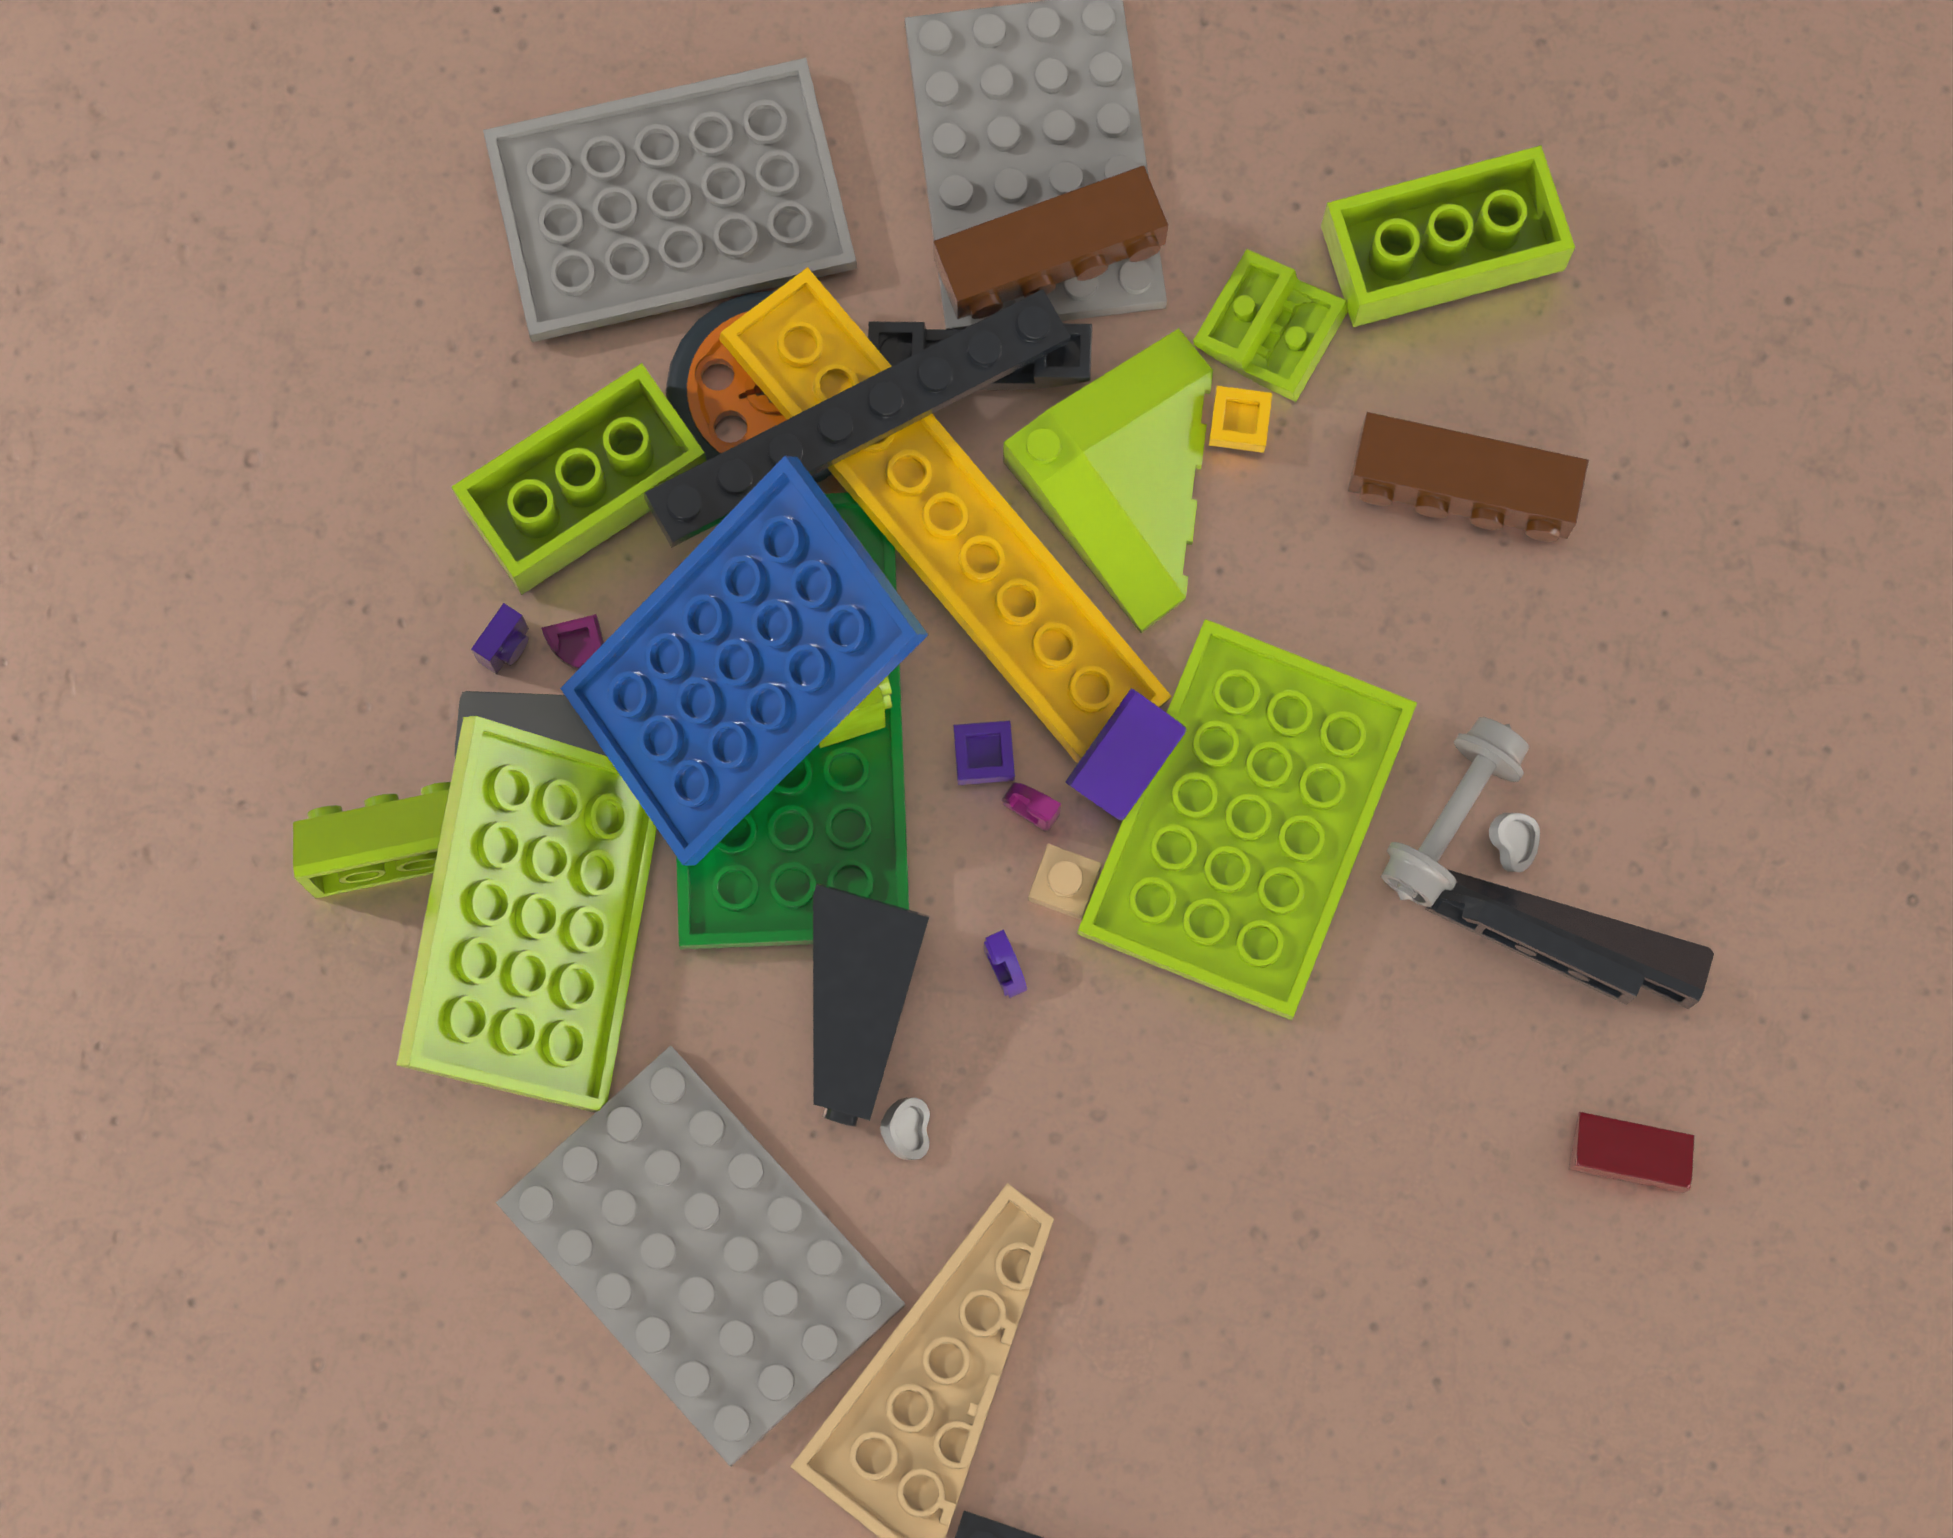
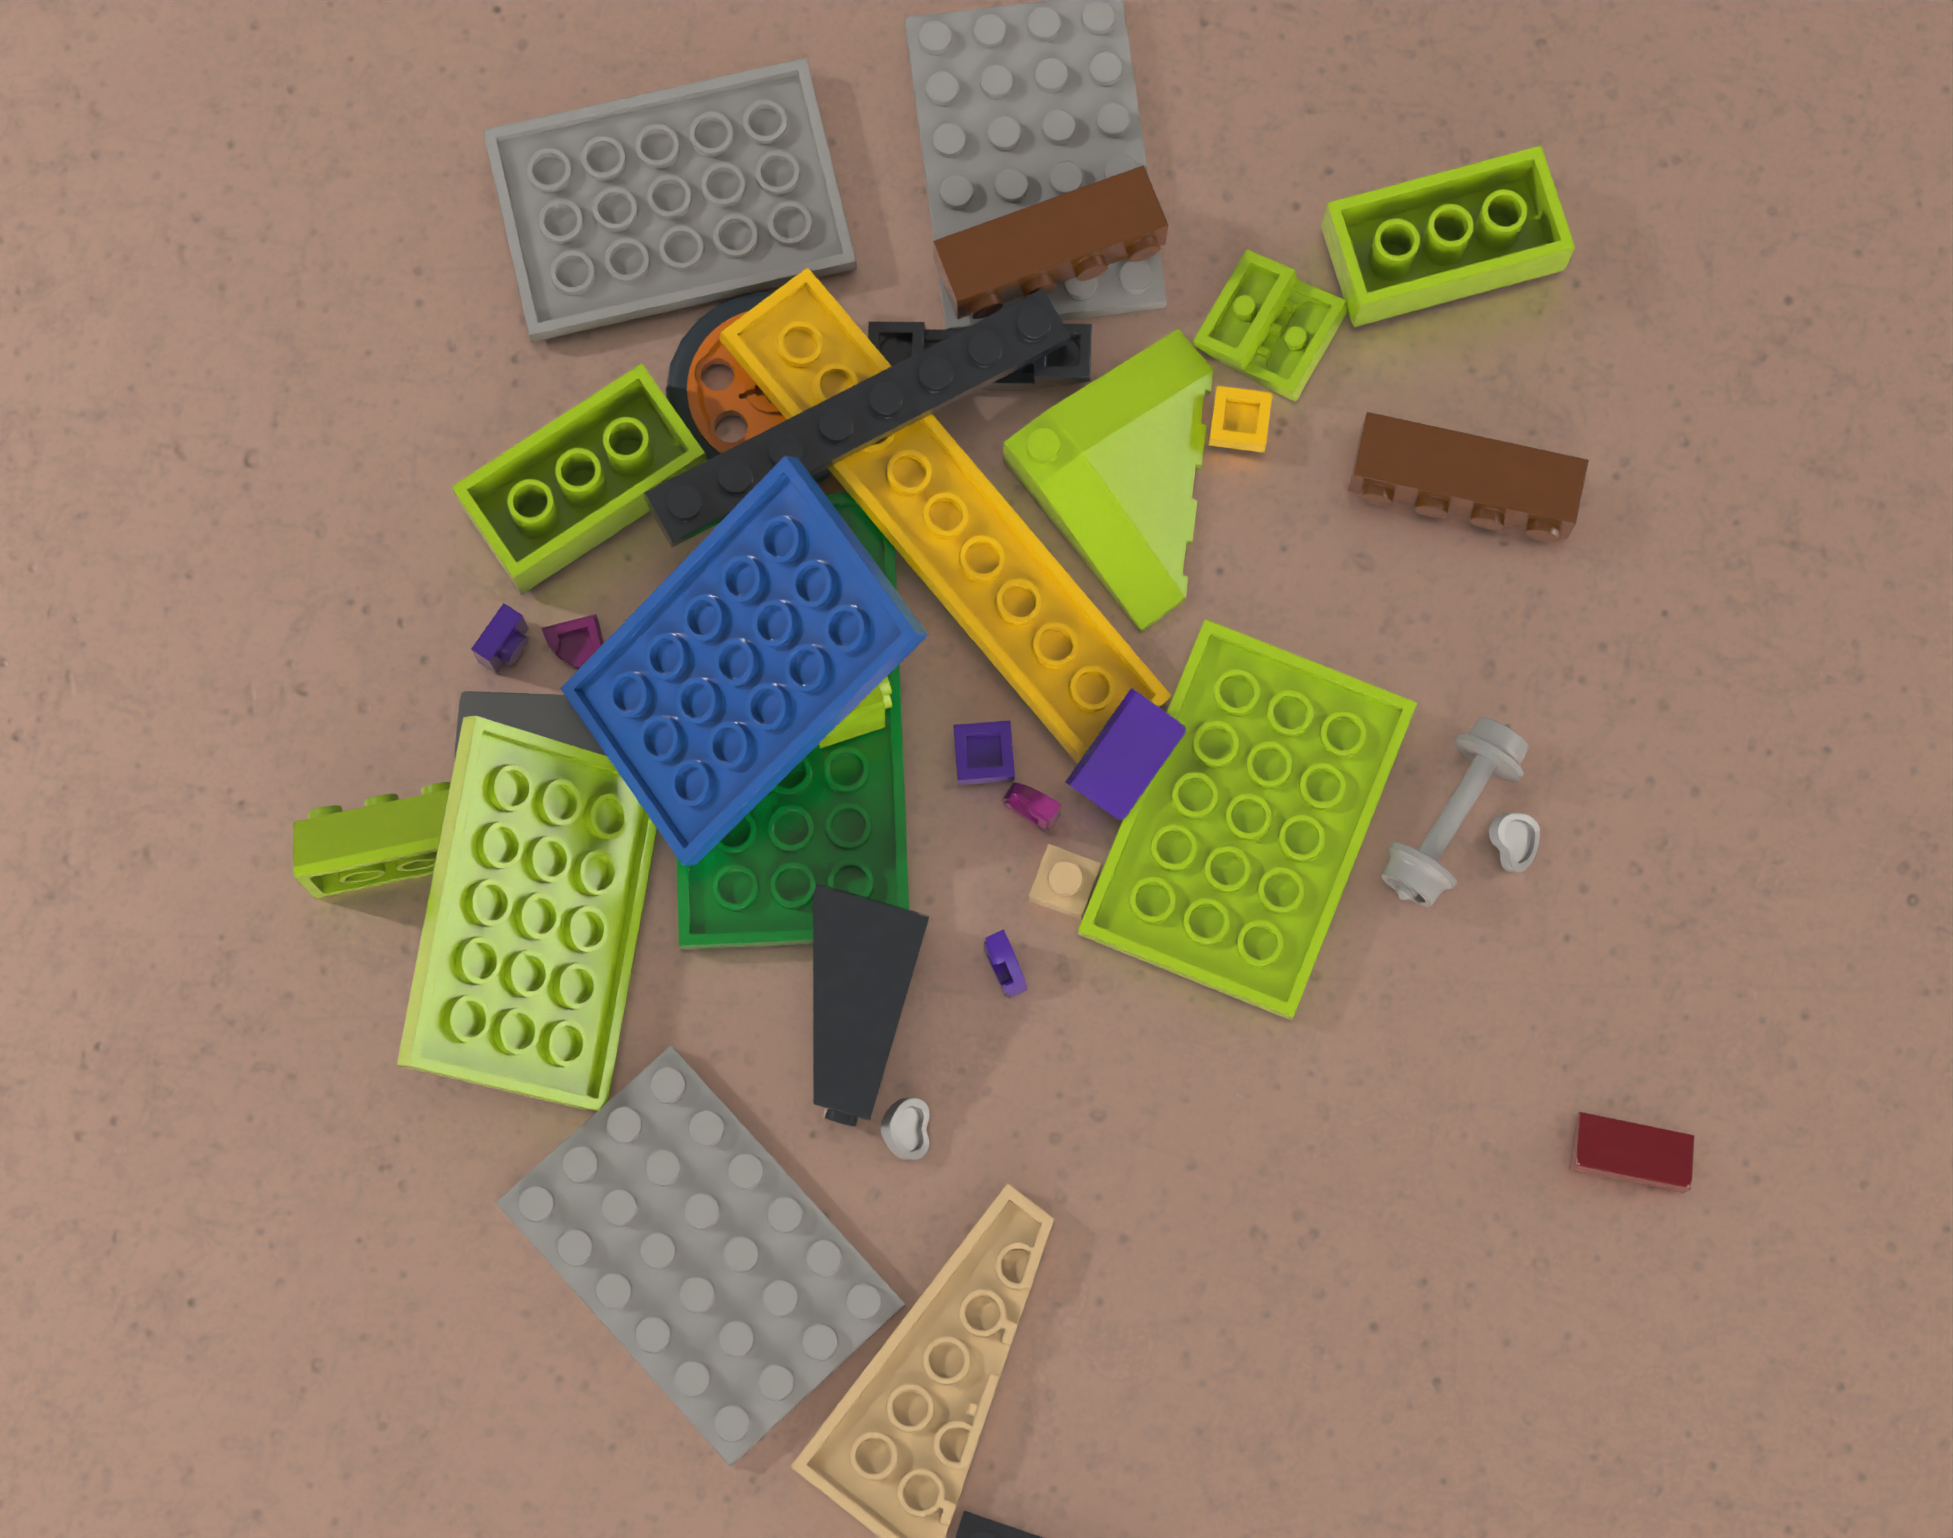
(1578, 943): black wedge -> none

